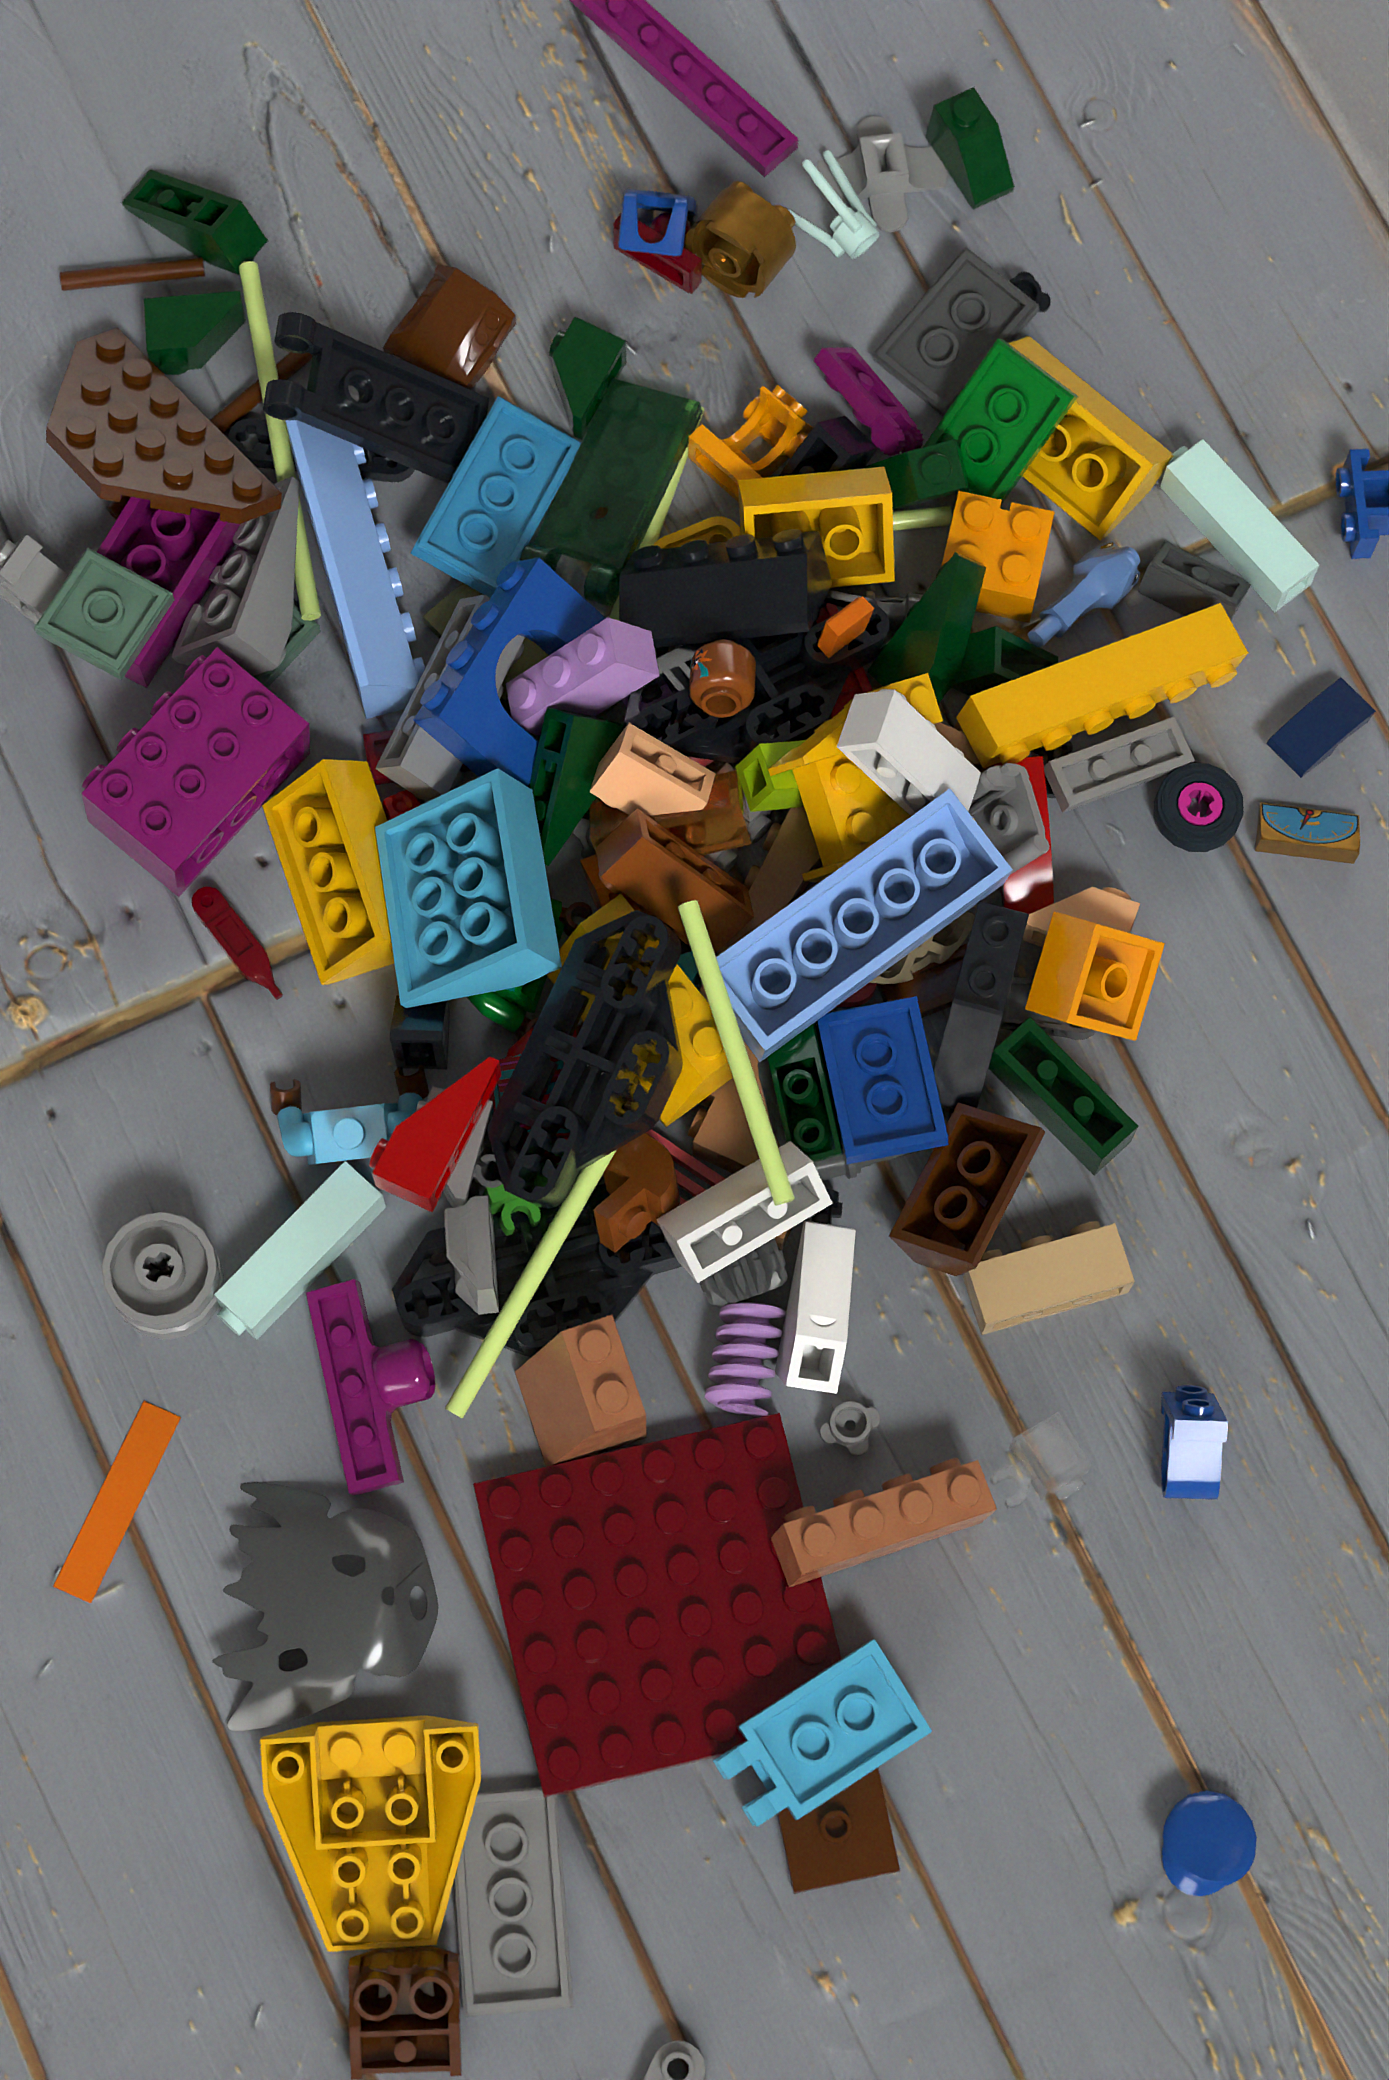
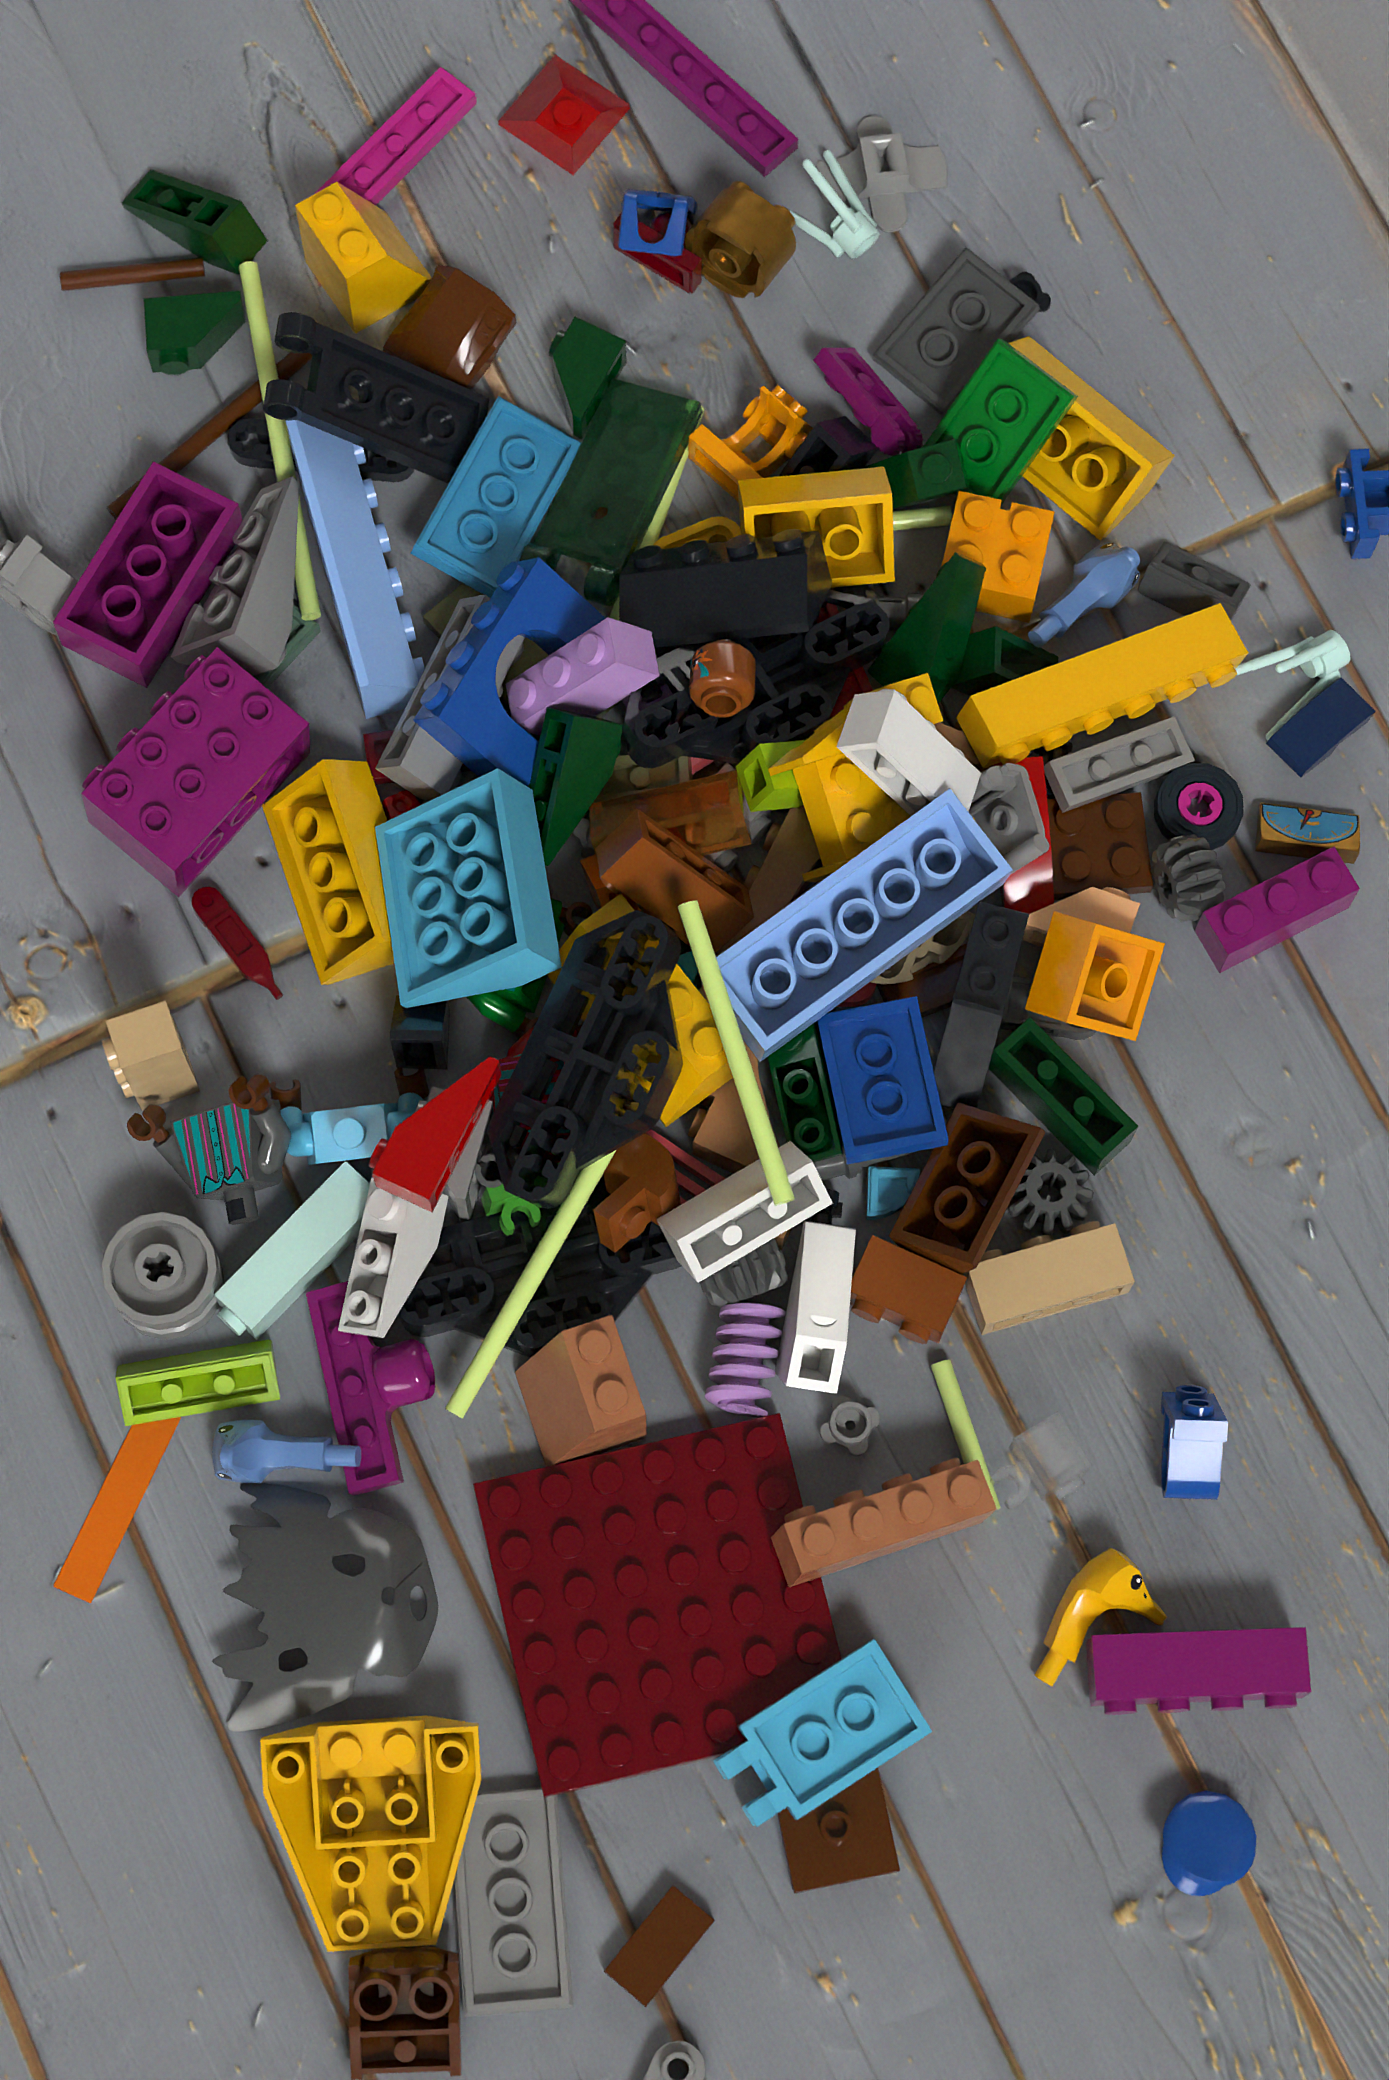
(104, 613): sand green tile -> none
(144, 439): reddish brown plate -> none
(149, 1056): none -> tan brick
(197, 1382): none -> lime slope
(224, 1149): none -> torso
(250, 1451): none -> medium blue animal
(358, 256): none -> yellow slope
(388, 1260): none -> white slope
(405, 137): none -> dark pink plate
(472, 1253): light grey slope -> none
(564, 114): none -> red slope
(650, 776): light nougat slope -> none
(659, 1946): none -> reddish brown tile
(845, 626): orange tile -> none
(888, 1190): none -> medium azure tile
(905, 1291): none -> dark orange brick
(960, 1419): none -> yellowish green bar
(970, 147): dark green slope -> none
(1069, 1200): none -> dark grey gear
(1100, 846): none -> reddish brown plate
(1100, 1585): none -> yellow animal
(1187, 877): none -> dark grey gear
(1198, 1668): none -> magenta brick
(1238, 524): light aqua brick -> none
(1276, 909): none -> magenta brick
(1316, 657): none -> light aqua plant

